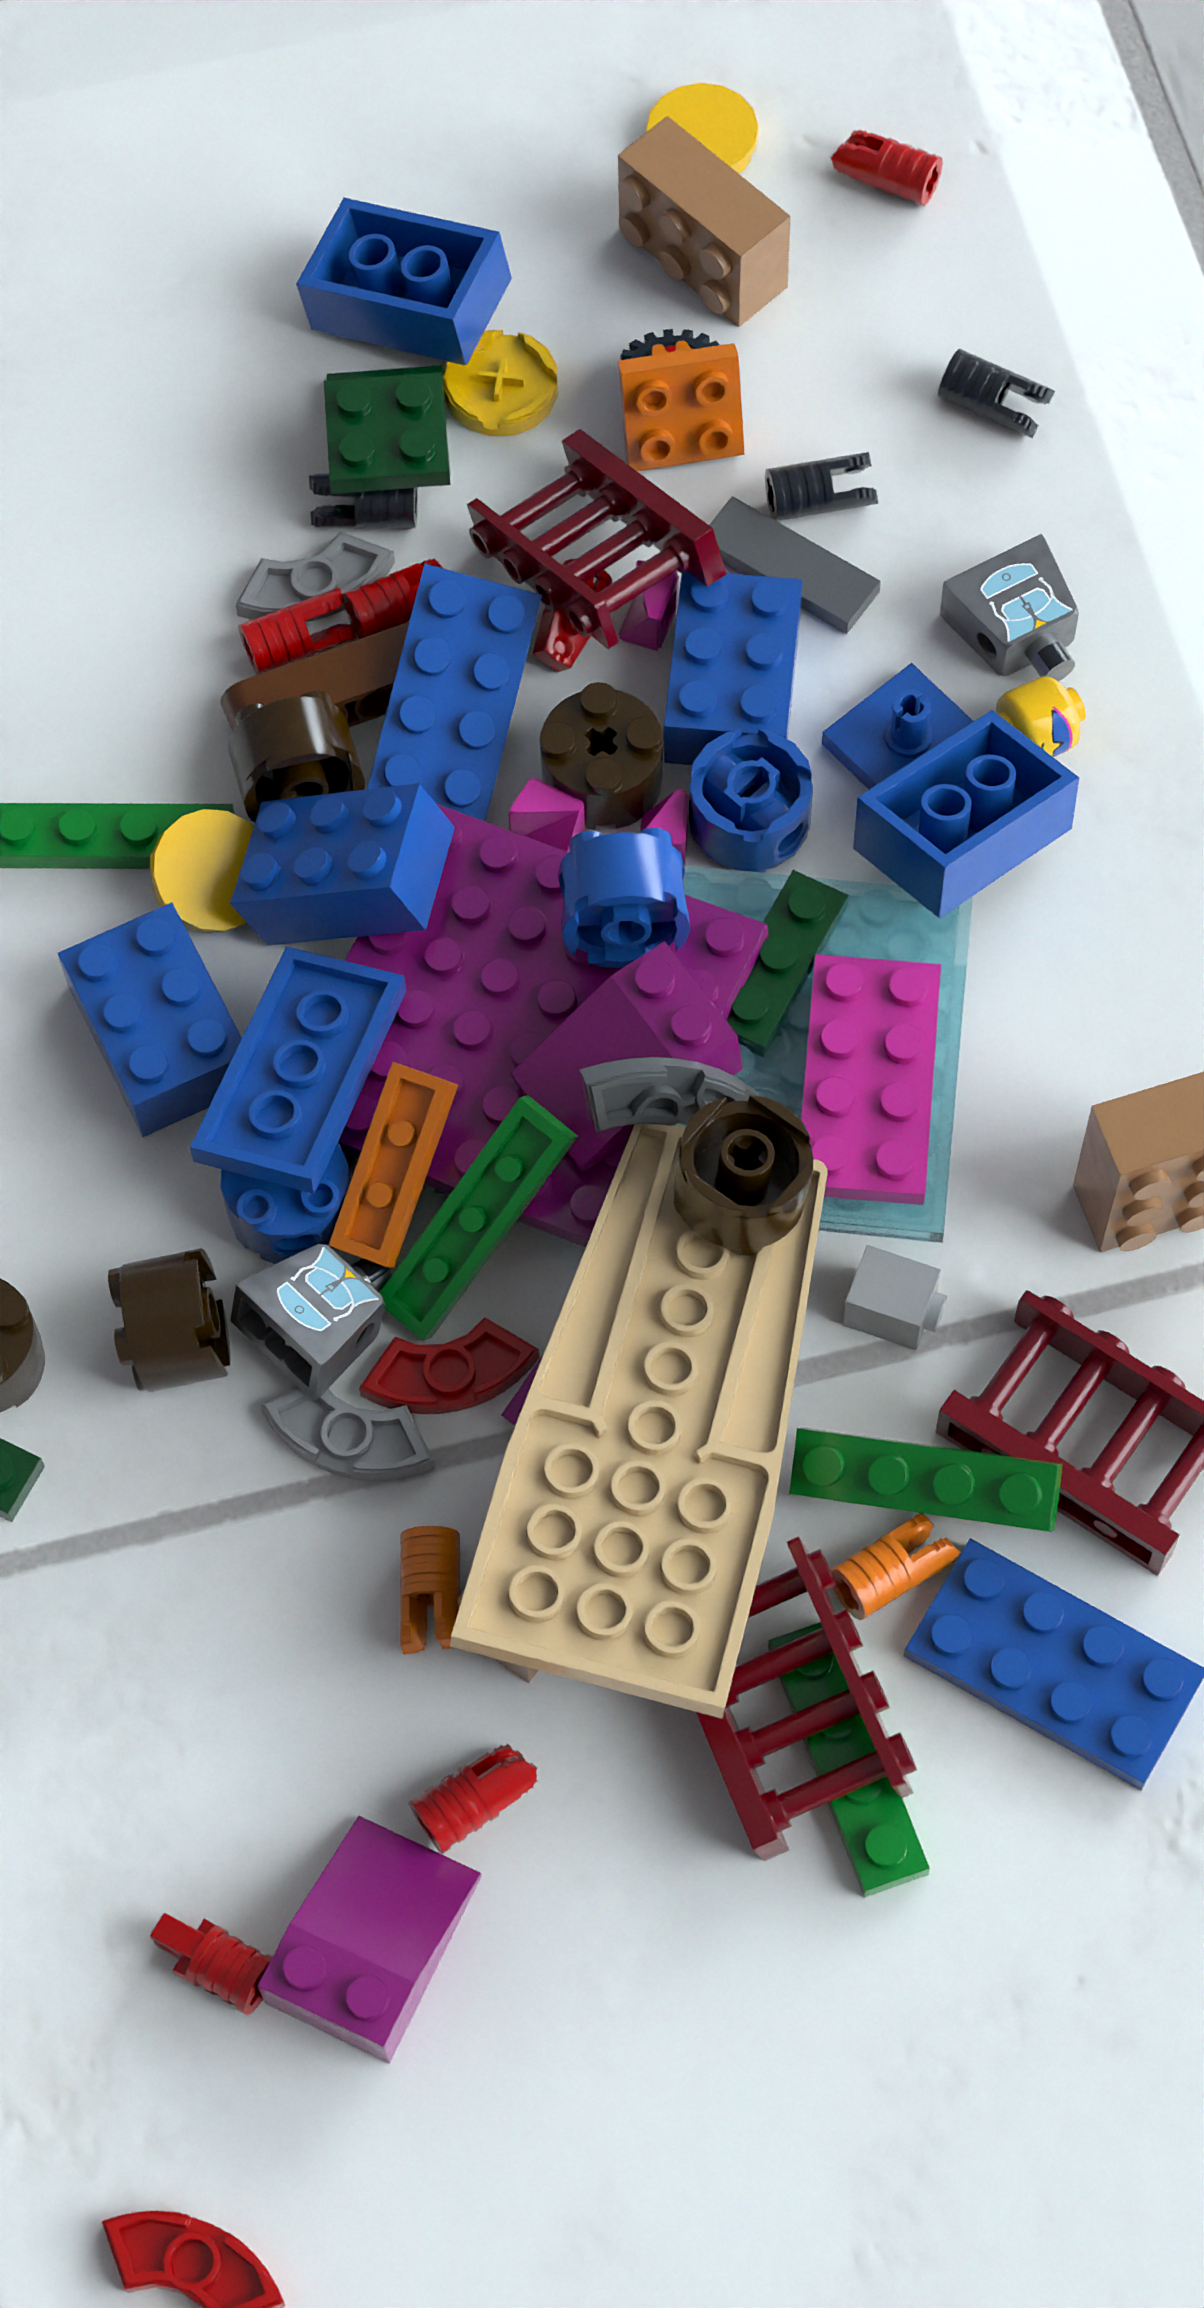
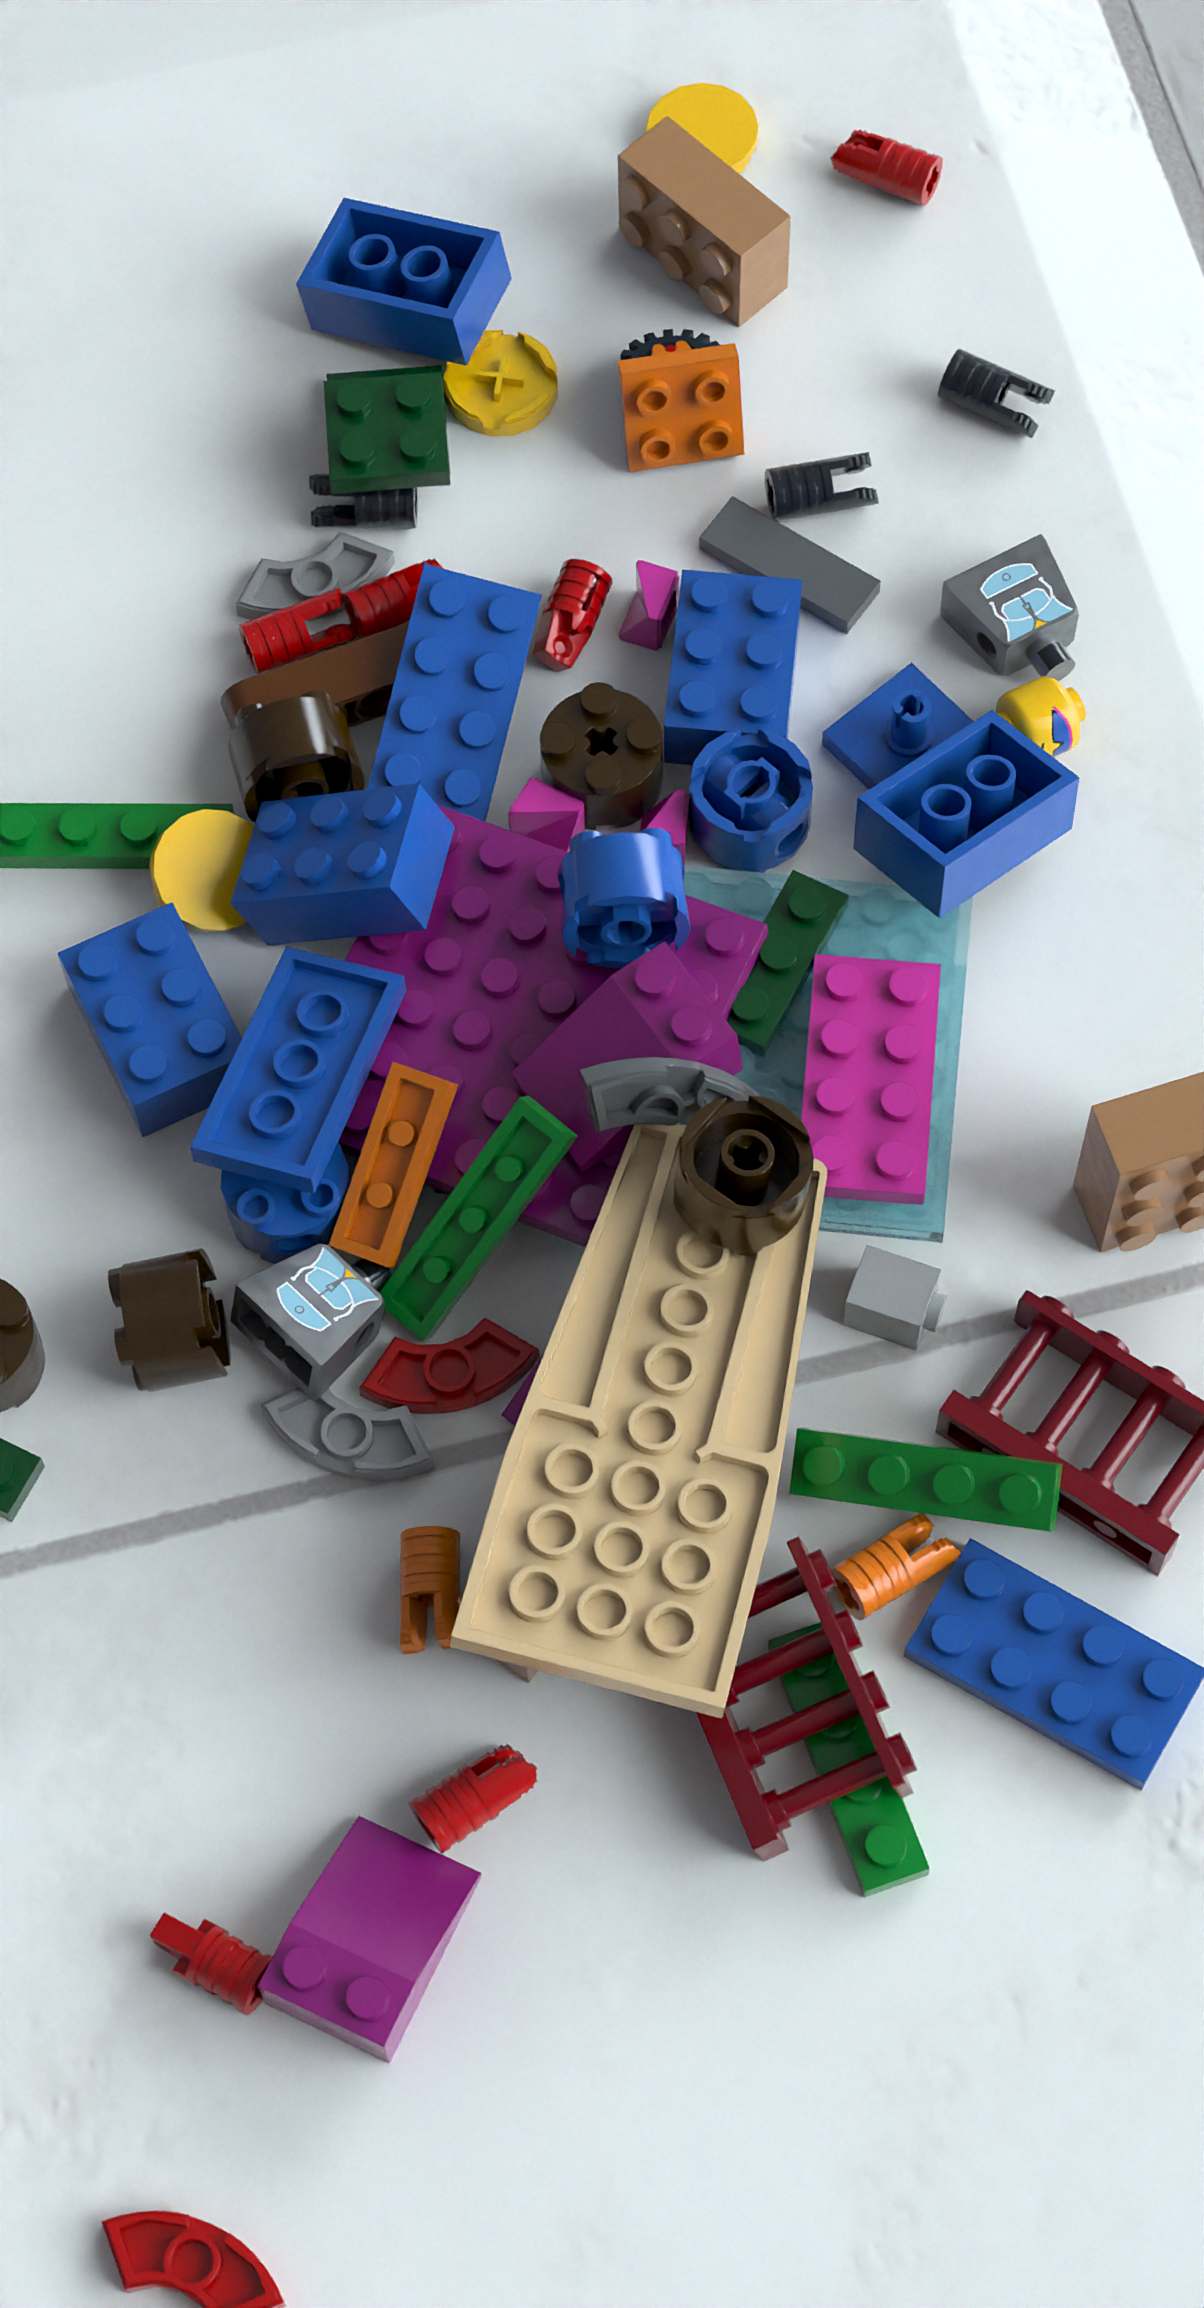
(617, 495): dark red fence -> none

